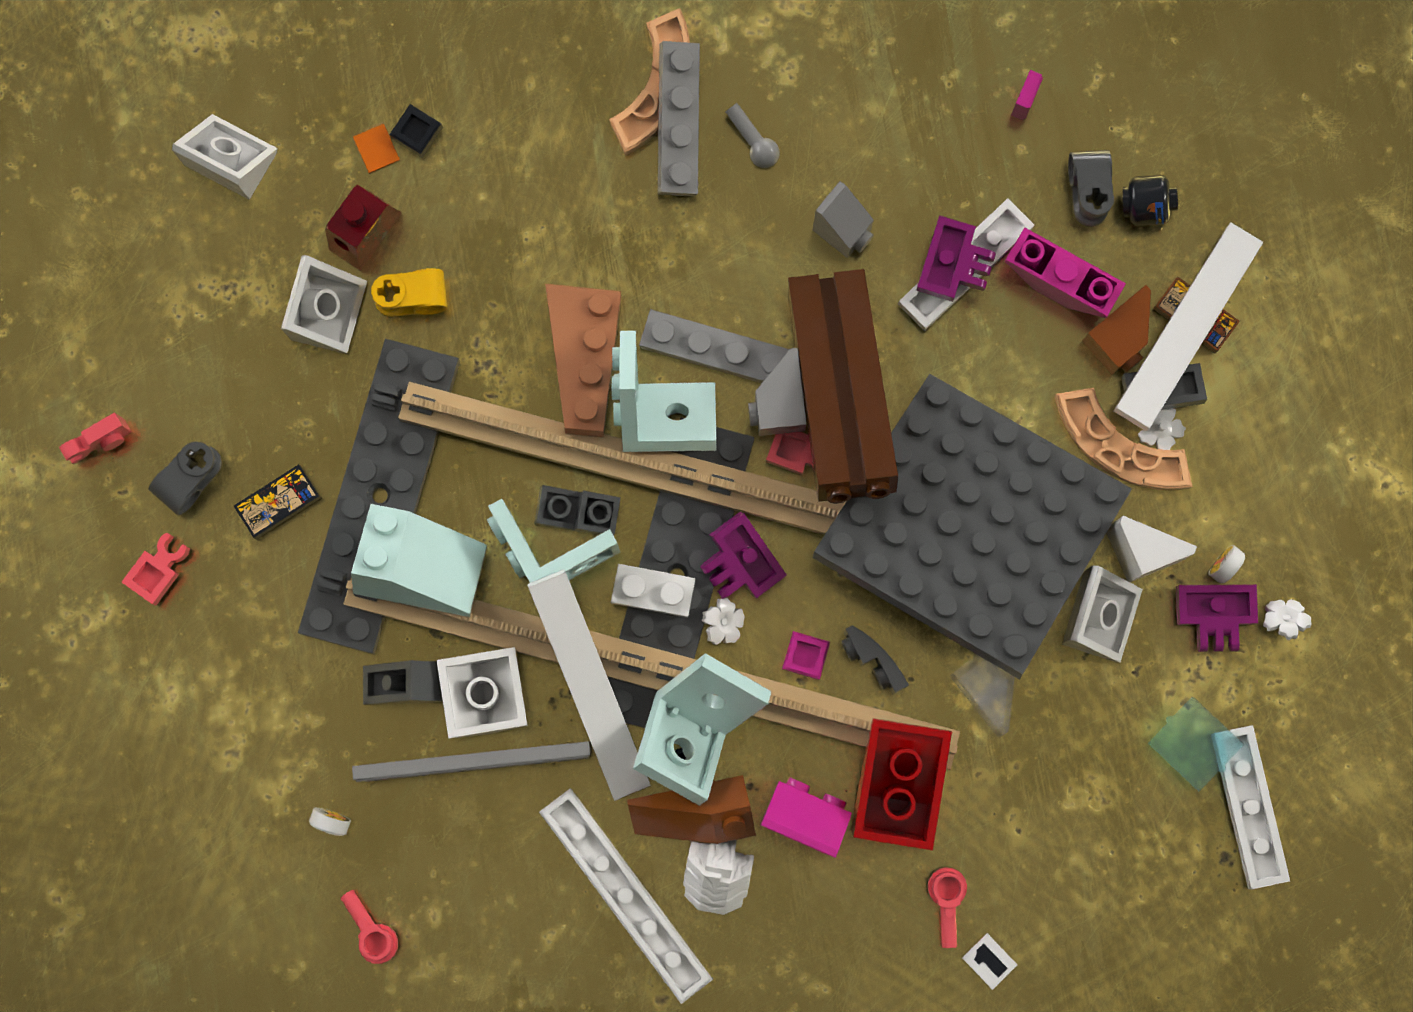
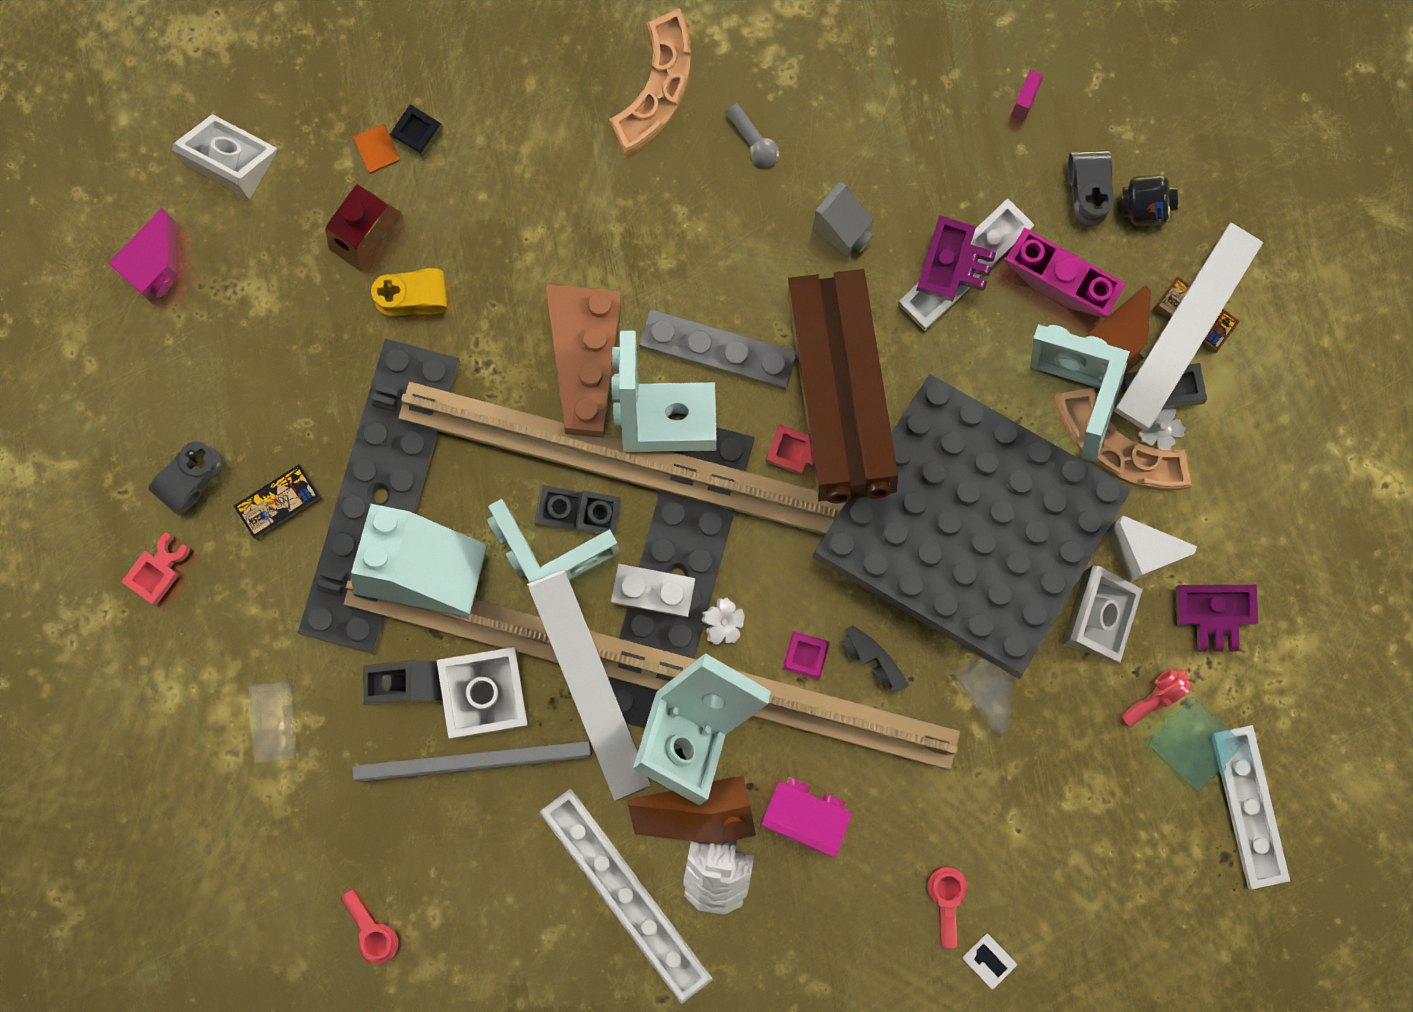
(102, 435): coral plate -> none
(150, 257): none -> dark pink slope
(272, 722): none -> clear plate
(323, 305): white slope -> none
(329, 821): white tile -> none
(678, 118): light grey plate -> none
(742, 559): magenta hinge -> none
(780, 399): light grey slope -> none
(901, 784): red slope -> none
(1087, 362): none -> light aqua bracket
(1170, 688): none -> coral plate
(1227, 564): white tile -> none
(1286, 618): white plant -> none

